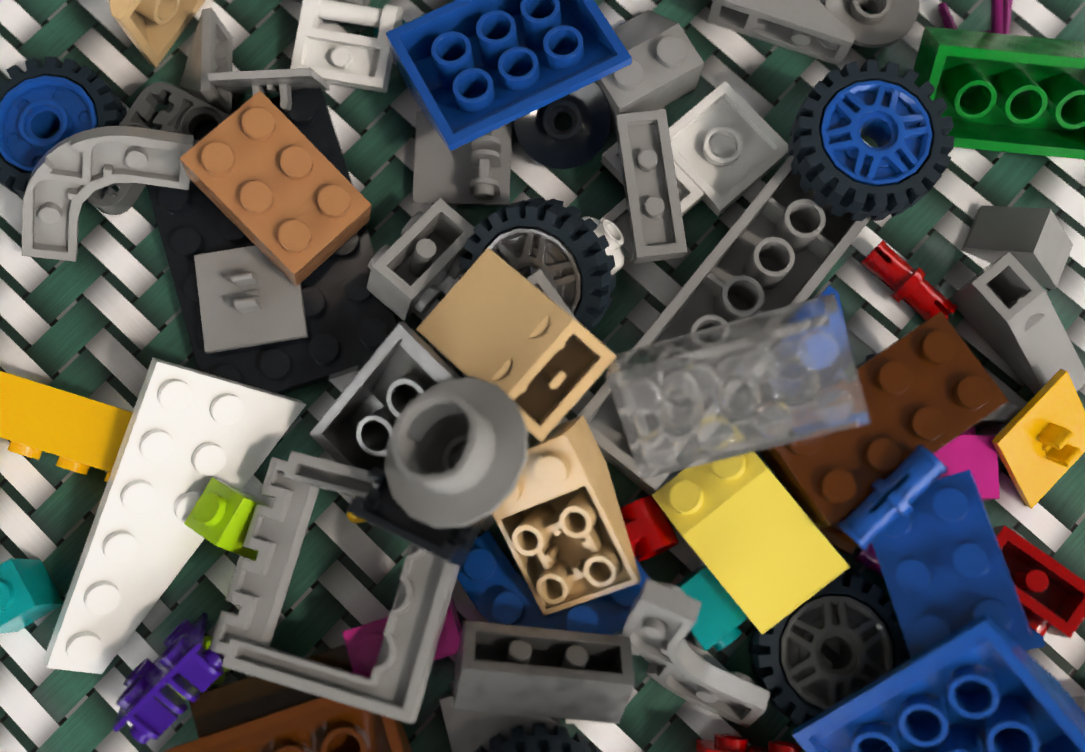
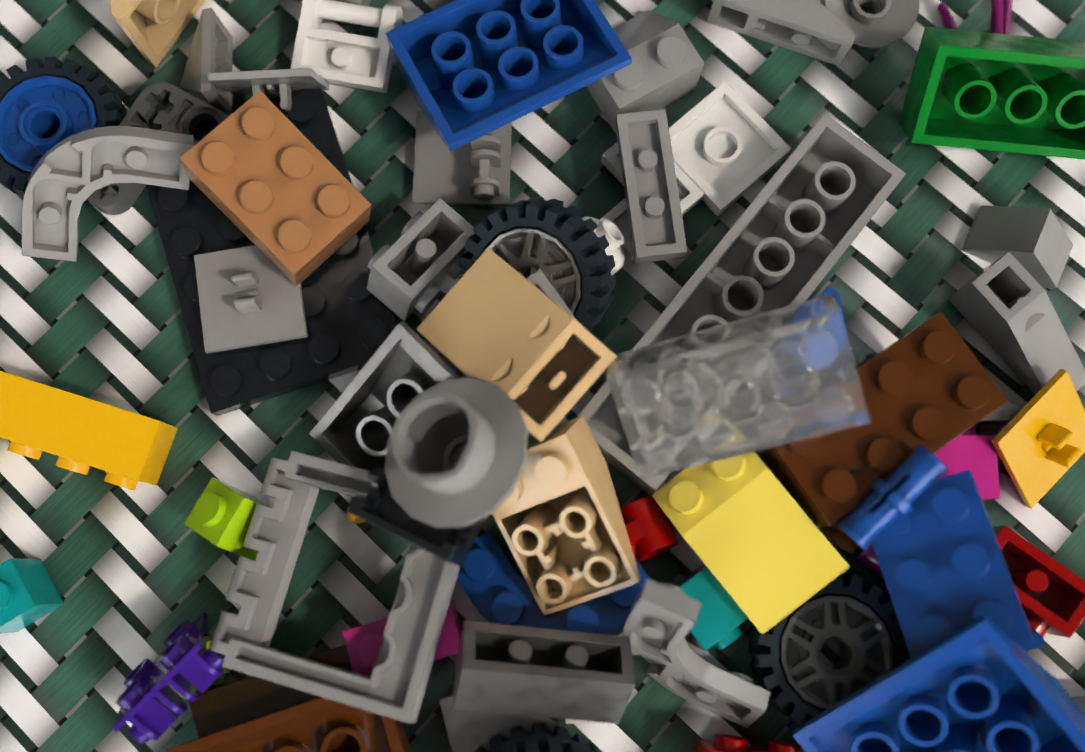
(175, 442): white wing -> none
(571, 147): black dish -> none
(892, 113): wheel -> none
(907, 282): red pin -> none

